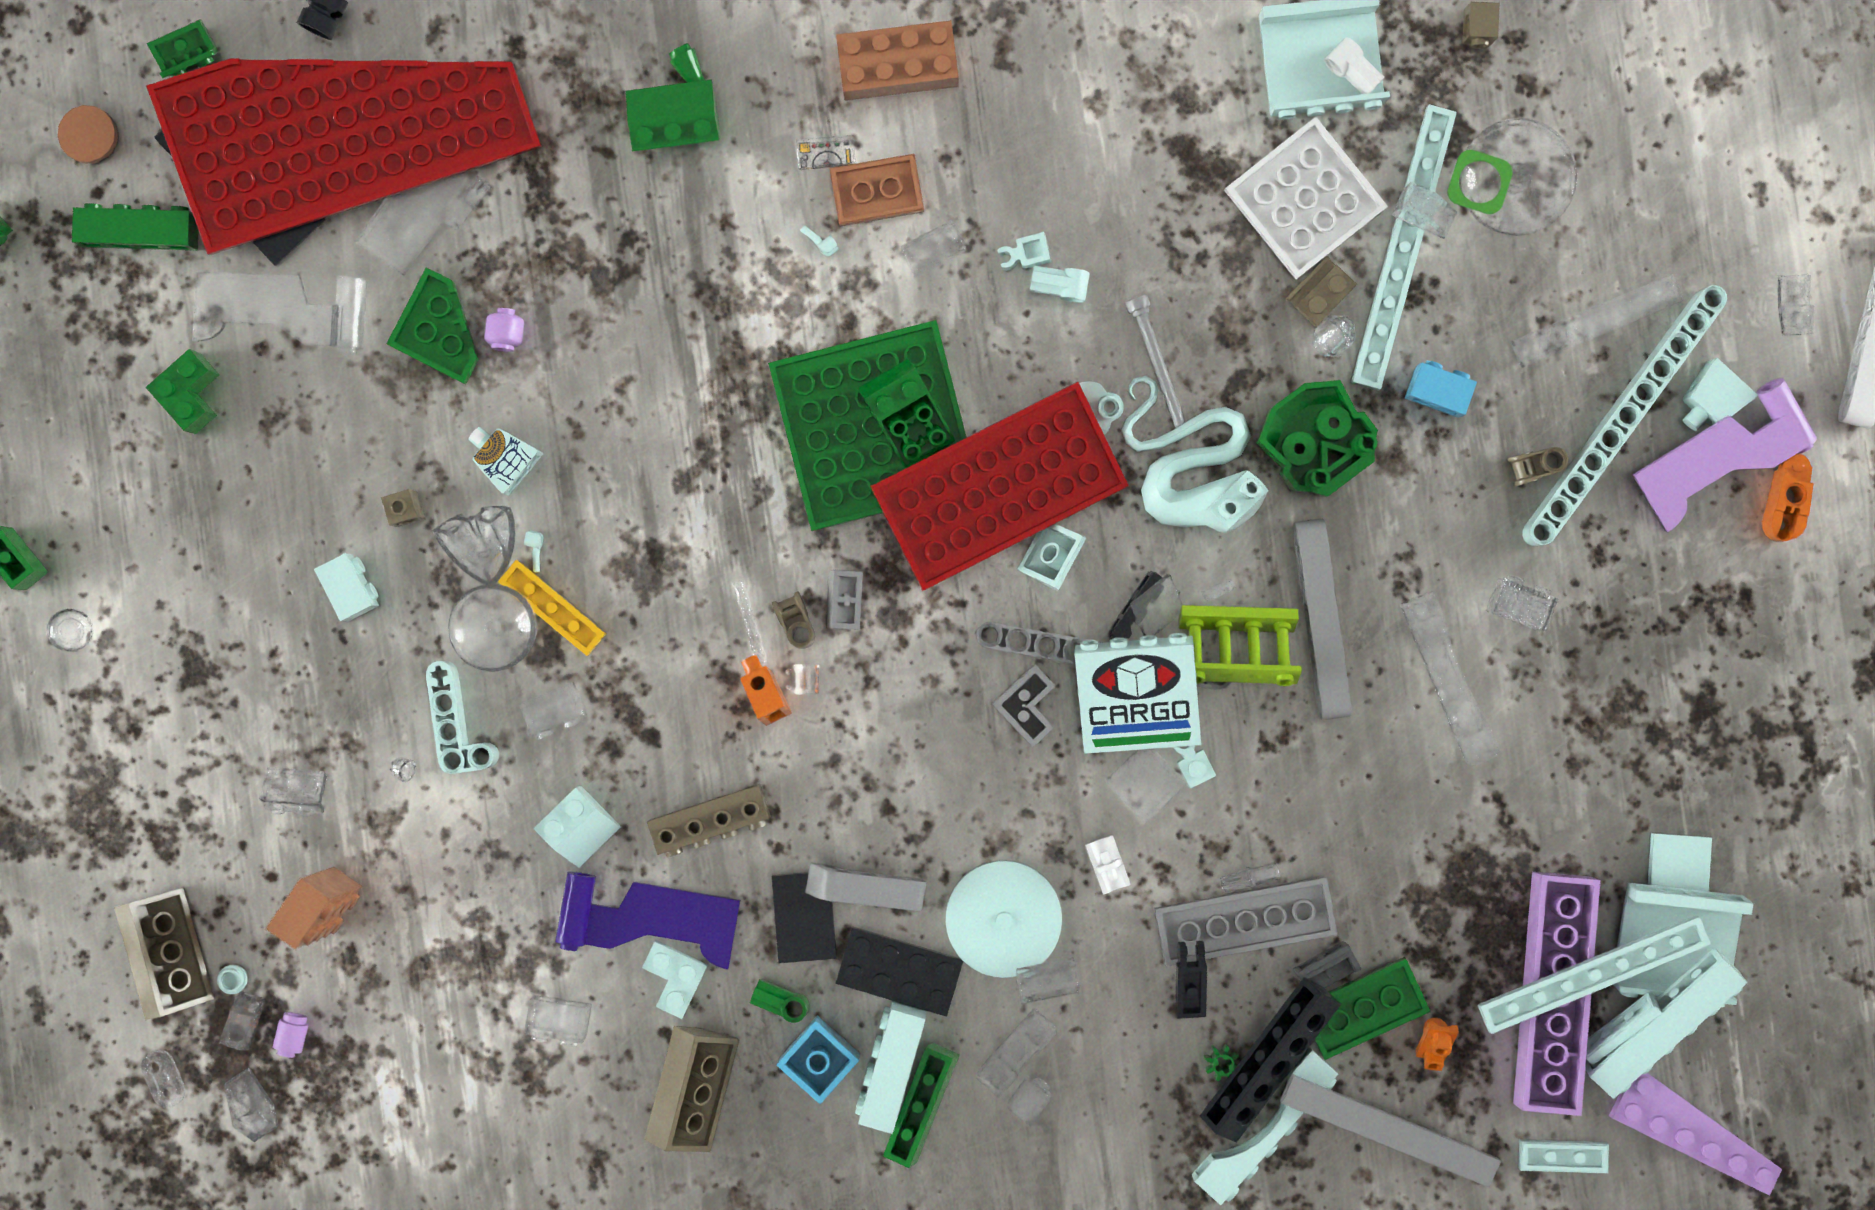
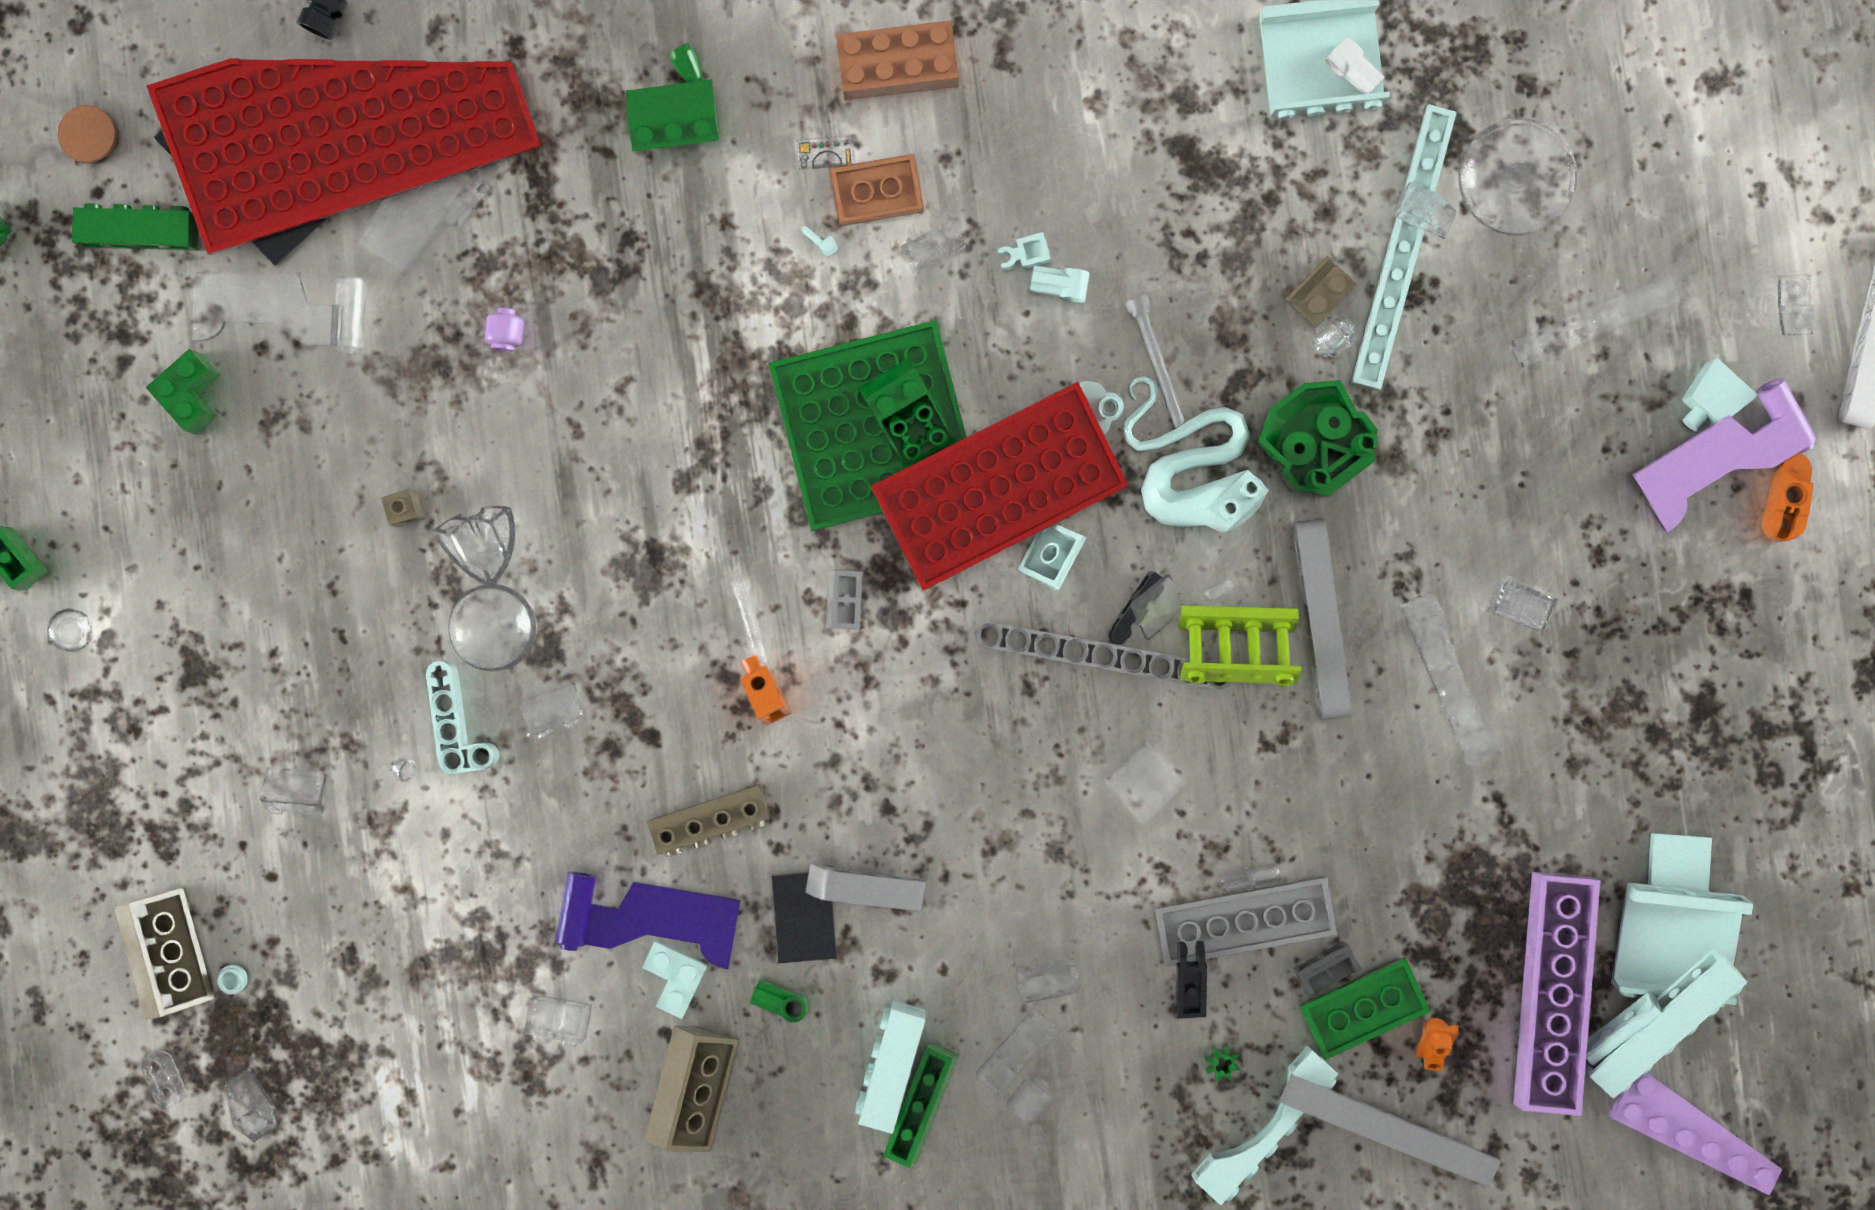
(183, 49): green bracket -> none
(242, 1021): clear leg -> none
(290, 1034): lavender brick -> none
(314, 908): nougat brick -> none
(347, 587): light aqua brick -> none
(436, 328): green plate -> none
(503, 458): torso -> none
(535, 540): light aqua hand -> none
(553, 608): yellow plate -> none
(577, 827): light aqua slope -> none
(794, 619): dark tan piece -> none
(804, 679): clear tile -> none
(818, 1059): medium azure brick -> none
(899, 971): black plate -> none
(1003, 918): light aqua dish -> none
(1019, 703): light grey brick -> none
(1107, 864): white hips -> none
(1138, 693): light aqua panel -> none
(1194, 766): light aqua plate -> none
(1270, 1060): black brick -> none
(1305, 198): white plate -> none
(1441, 389): medium azure brick -> none
(1480, 24): dark tan brick -> none
(1504, 170): bright green piece -> none
(1533, 465): dark tan piece -> none
(1563, 1156): light aqua tile -> none
(1594, 974): light aqua plate -> none
(1636, 409): light aqua beam -> none

